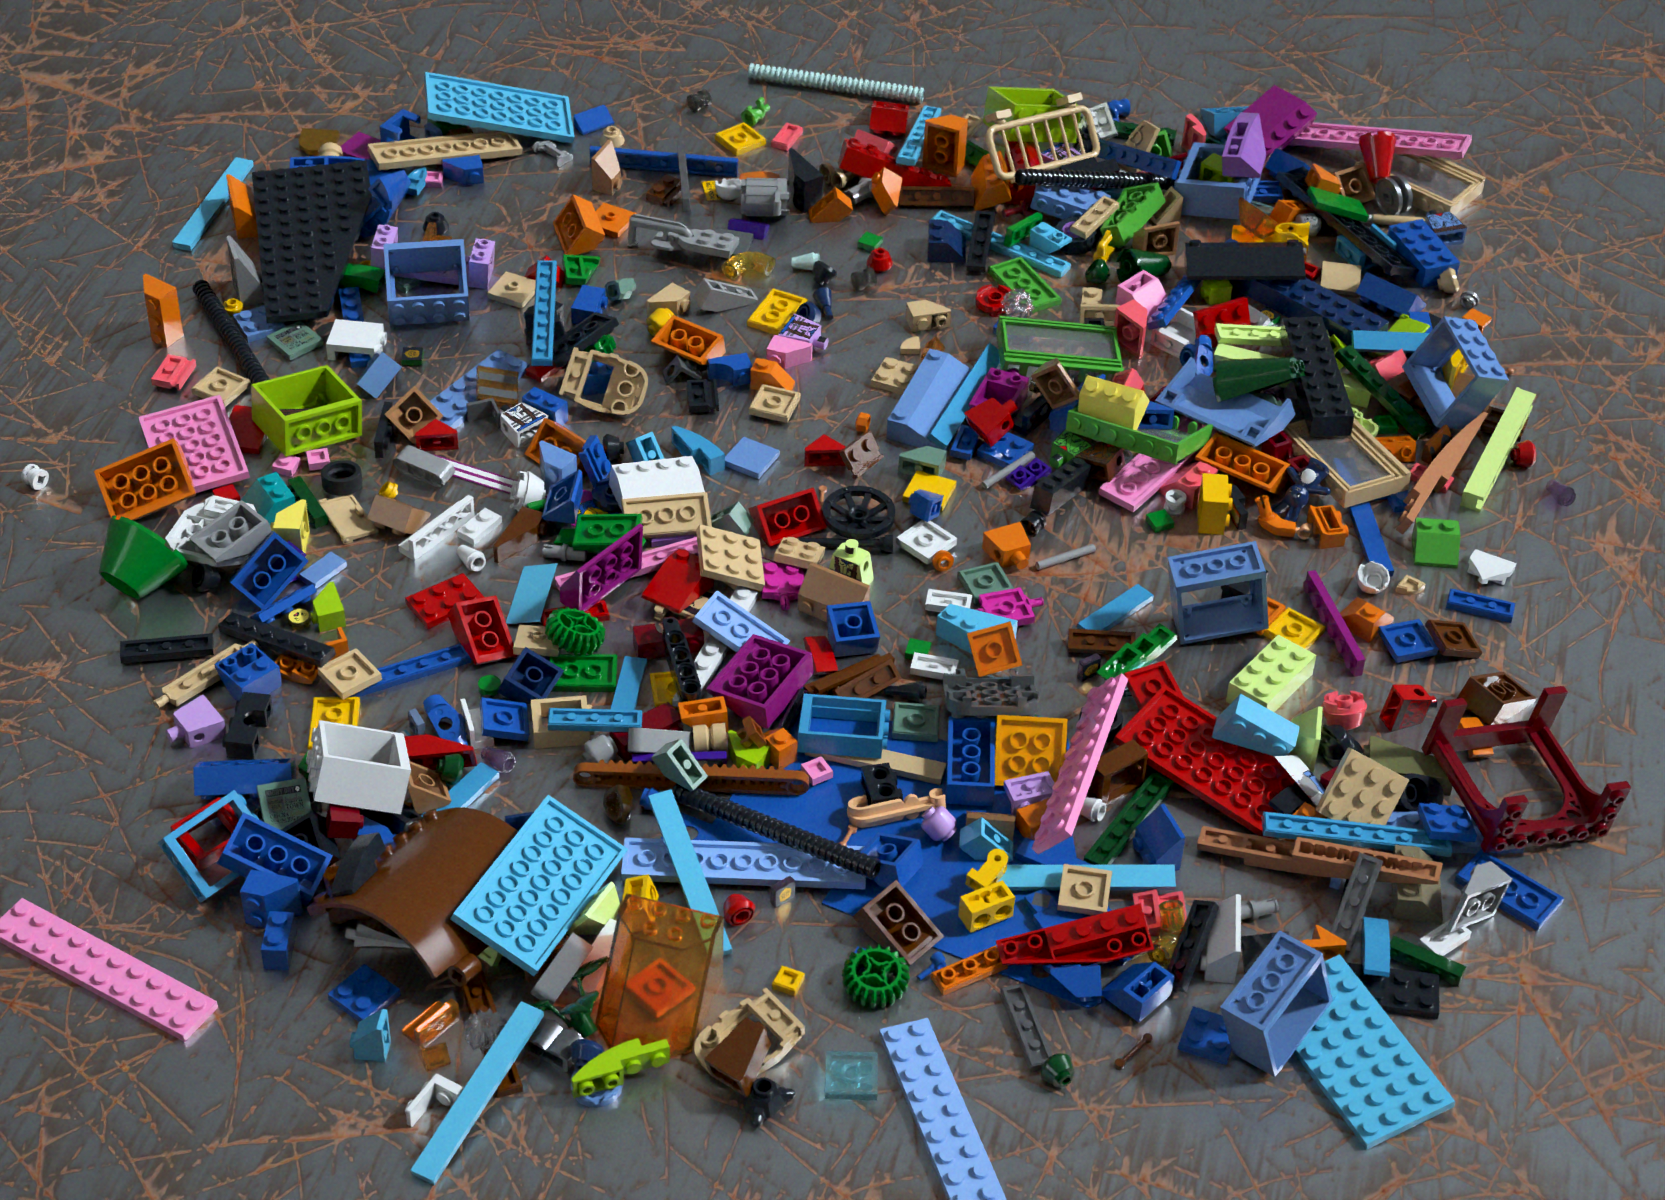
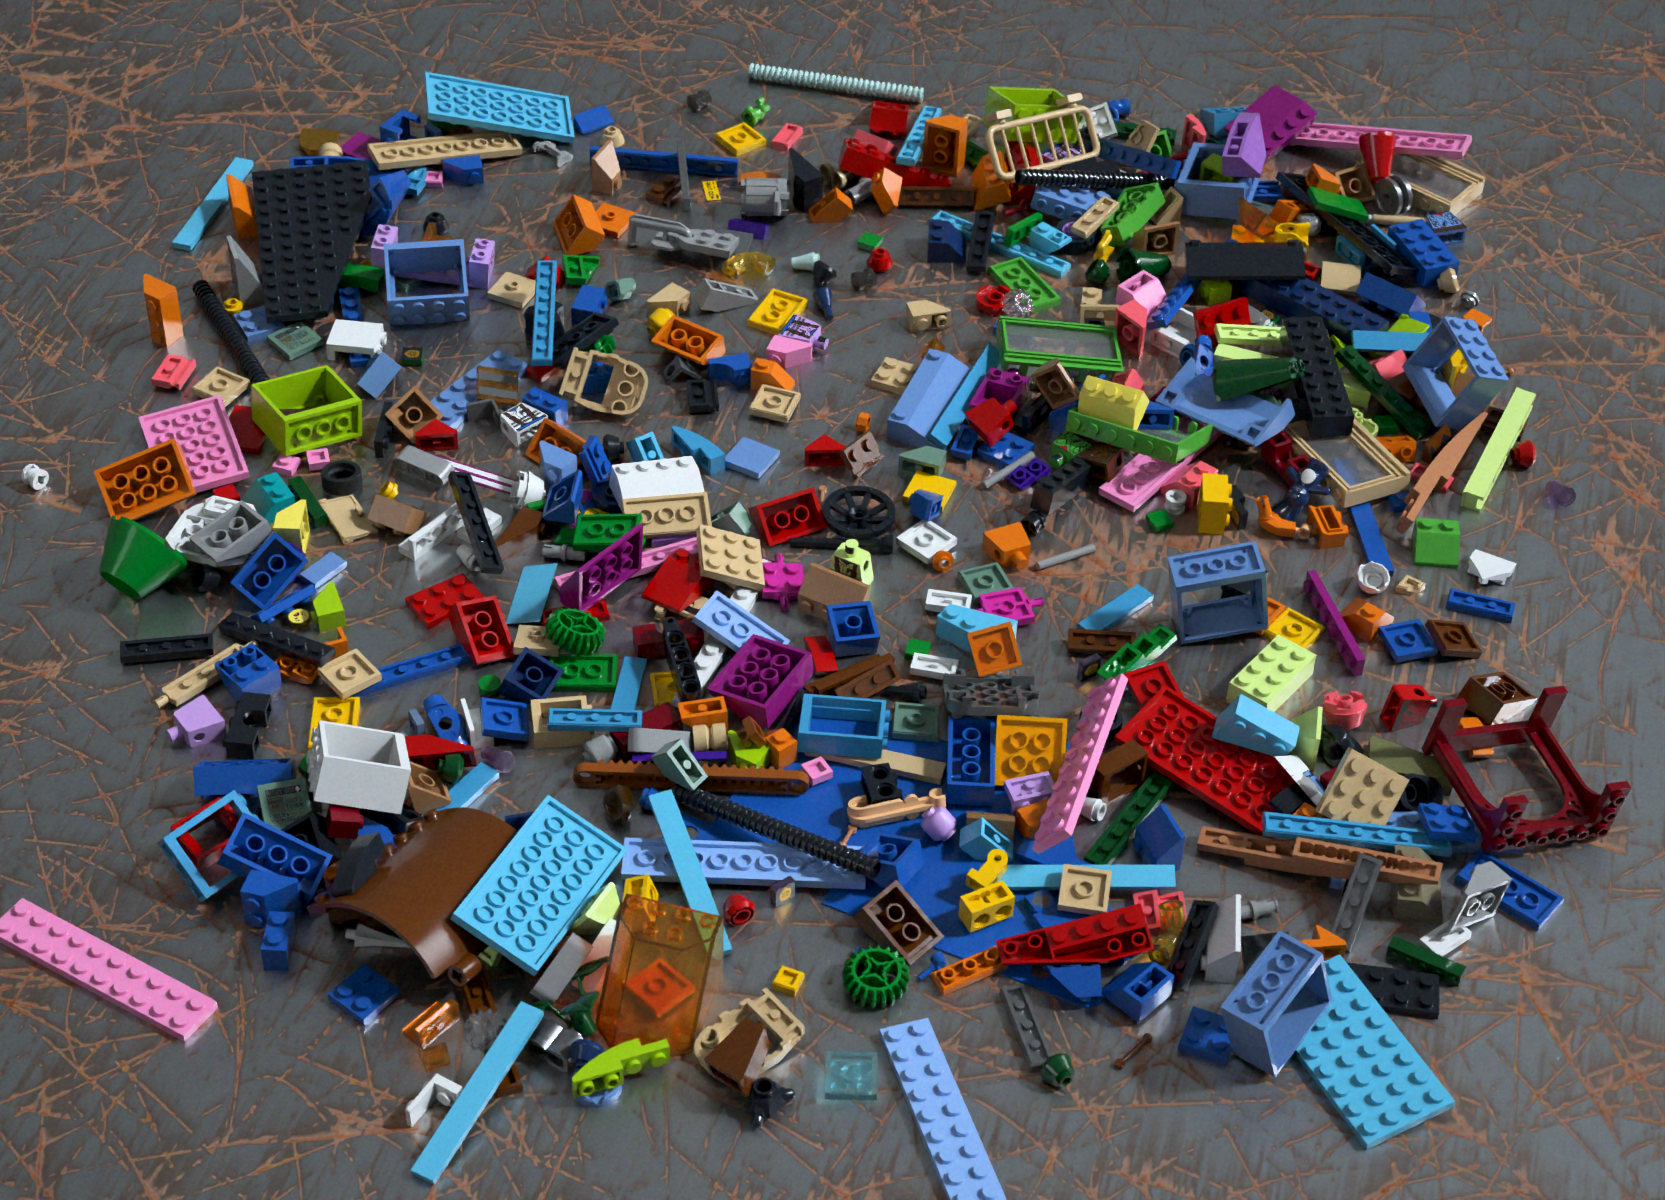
(372, 1037): medium azure slope -> none
(475, 523): none -> black plate
(728, 189): white hair -> none
(798, 553): tan plate -> none
(809, 311): dark blue cone -> none
(910, 346): tan tile -> none
(1244, 463): orange slope -> none
(1283, 162): blue slope -> none
(1375, 946): dark azure slope -> none

